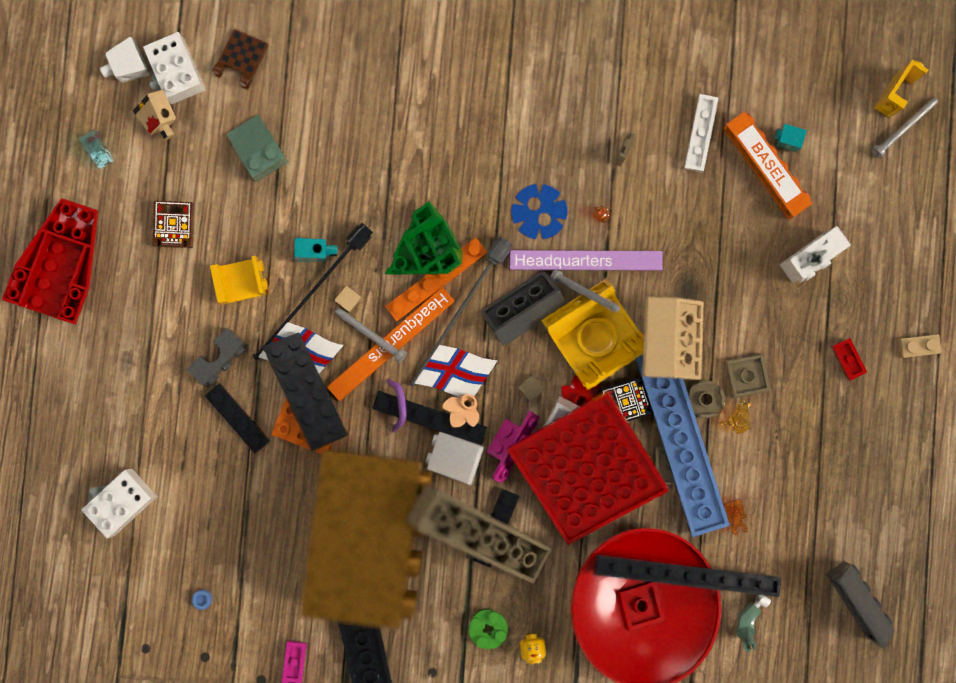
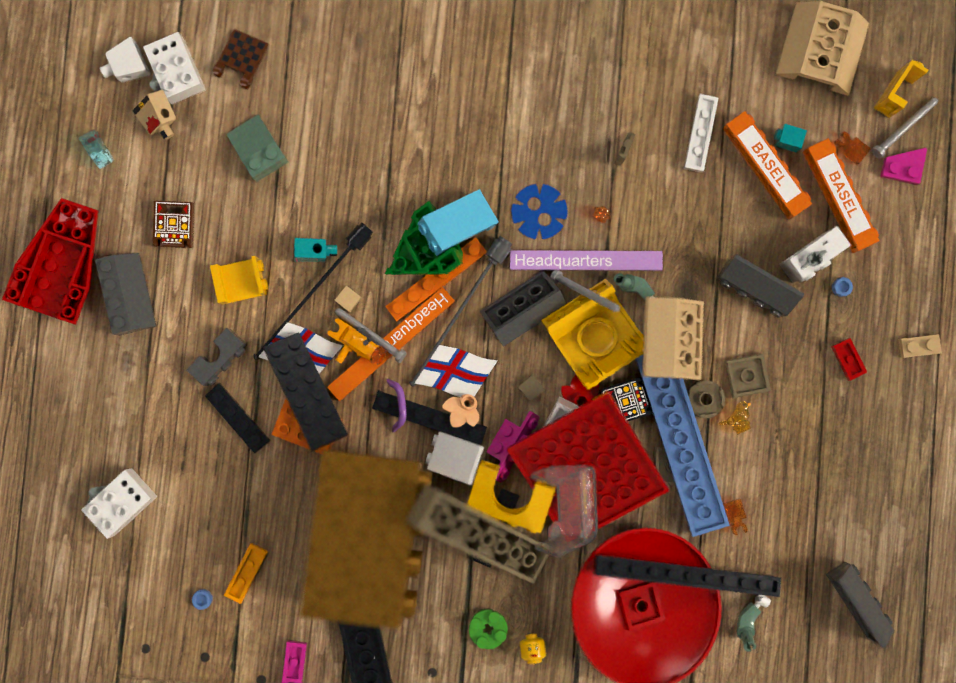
(125, 293): none -> dark grey slope
(246, 573): none -> light orange tile
(357, 341): none -> light orange piece
(457, 222): none -> medium azure panel
(529, 516): none -> yellow arch
(576, 508): none -> clear windscreen
(634, 284): none -> sand green arm
(759, 286): none -> dark grey slope
(812, 38): none -> tan slope
(841, 195): none -> orange brick
(842, 287): none -> medium blue tile
(854, 149): none -> clear orange plate
(905, 166): none -> dark pink wing

